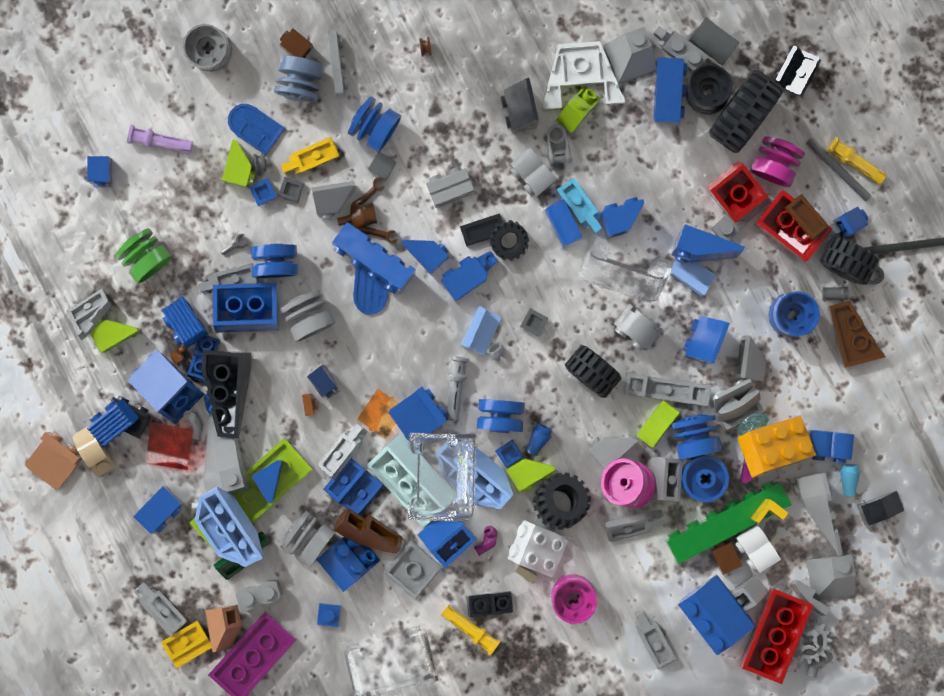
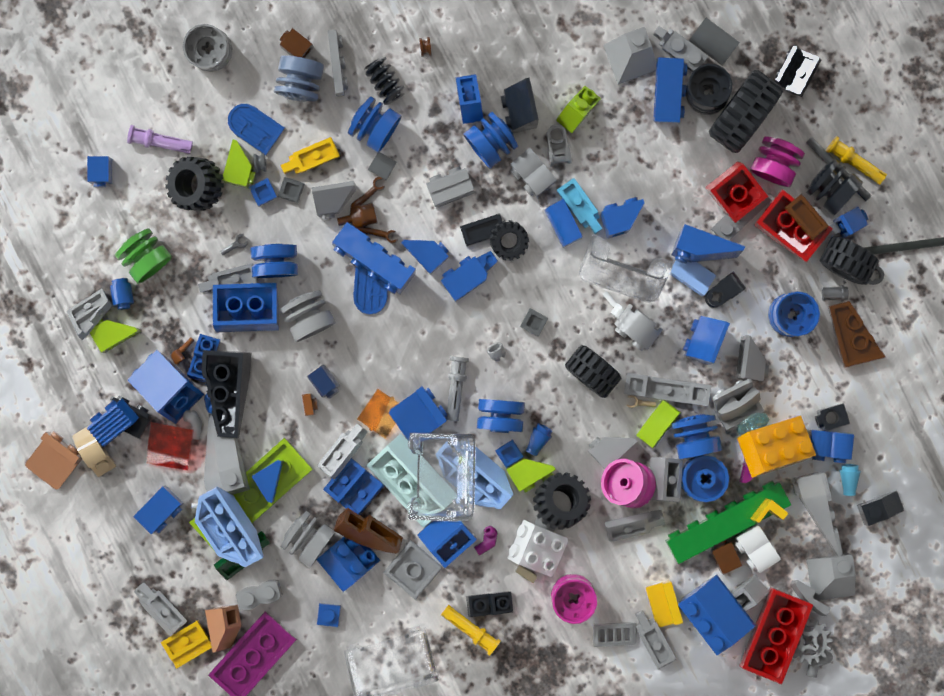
(121, 293): none -> blue brick
(181, 179): none -> black tyre
(184, 322): blue brick -> none
(384, 81): none -> black piece
(469, 99): none -> blue arch
(481, 331): light blue panel -> none
(491, 139): none -> blue wheel
(581, 65): white wing -> none
(596, 634): none -> light grey slope
(618, 309): none -> white hand
(641, 403): none -> tan hand
(664, 604): none -> yellow panel
(726, 288): none -> black piece
(834, 187): none -> black wheel
(841, 417): none -> black brick

